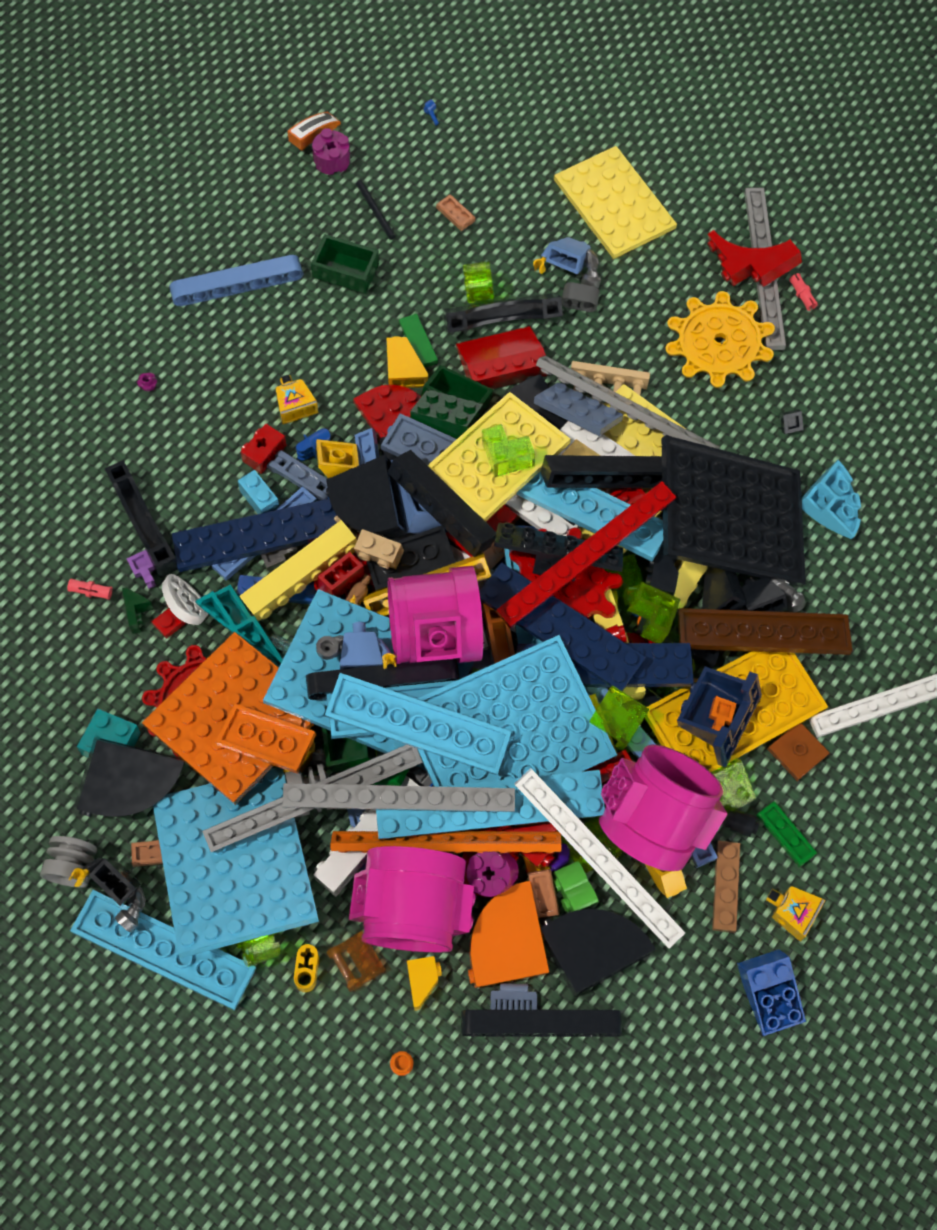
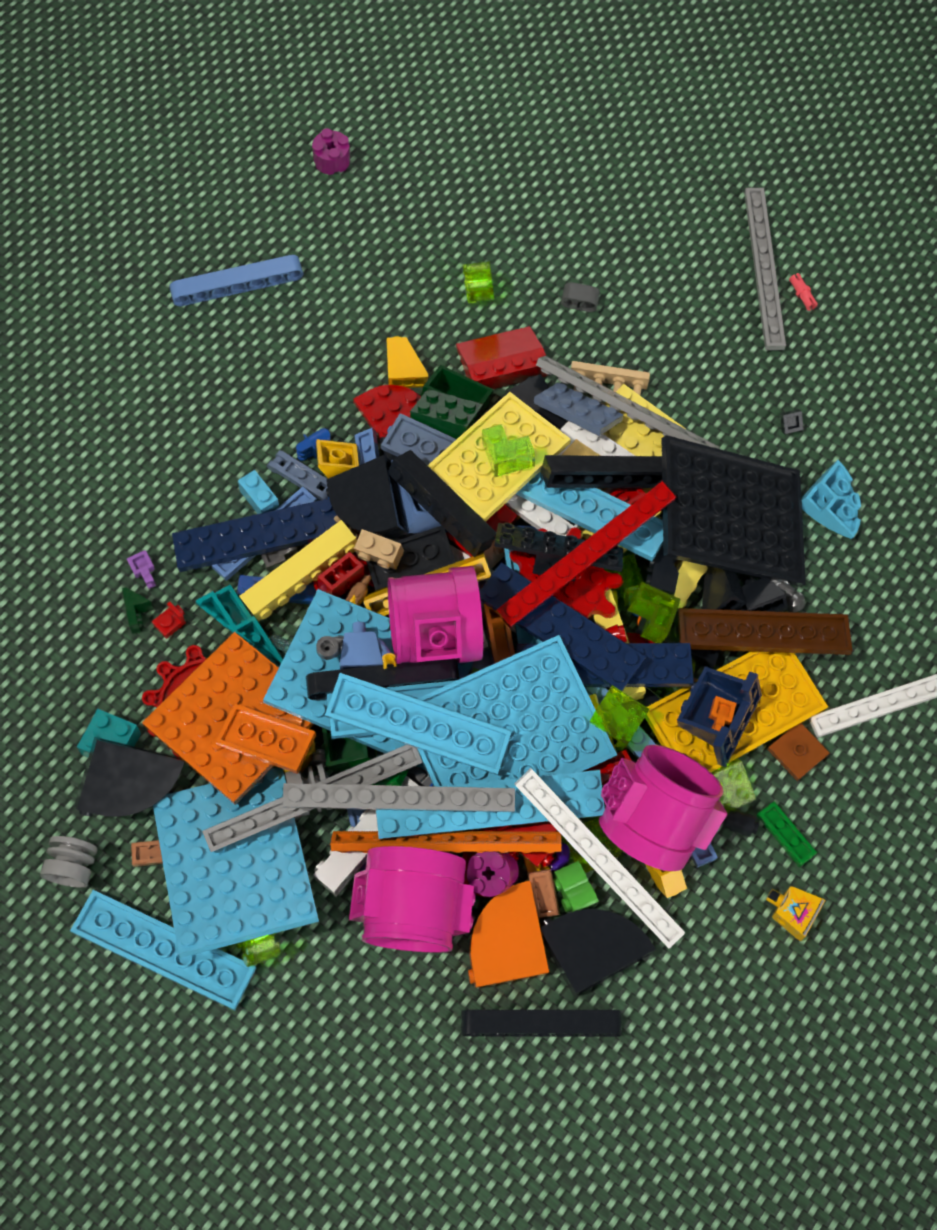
(90, 589): coral pin -> none
(118, 885): torso -> none
(141, 519): black arch -> none
(149, 385): magenta plate -> none
(181, 600): white piece -> none
(263, 448): red brick -> none
(295, 400): yellow torso -> none
(305, 131): slope -> none
(313, 964): yellow beam -> none
(345, 263): dark green piece -> none
(363, 958): clear orange plate -> none
(375, 209): black bar -> none
(401, 1063): orange plate -> none
(418, 339): green tile -> none
(423, 979): yellow slope -> none
(429, 107): blue hand -> none
(455, 212): nougat plate -> none
(476, 315): black arch -> none
(514, 992): sand blue piece -> none
(571, 256): medium blue torso -> none
(615, 202): light yellow plate -> none
(723, 320): yellow plate -> none
(726, 887): medium nougat plate -> none
(760, 263): red arch -> none
(772, 991): blue slope -> none

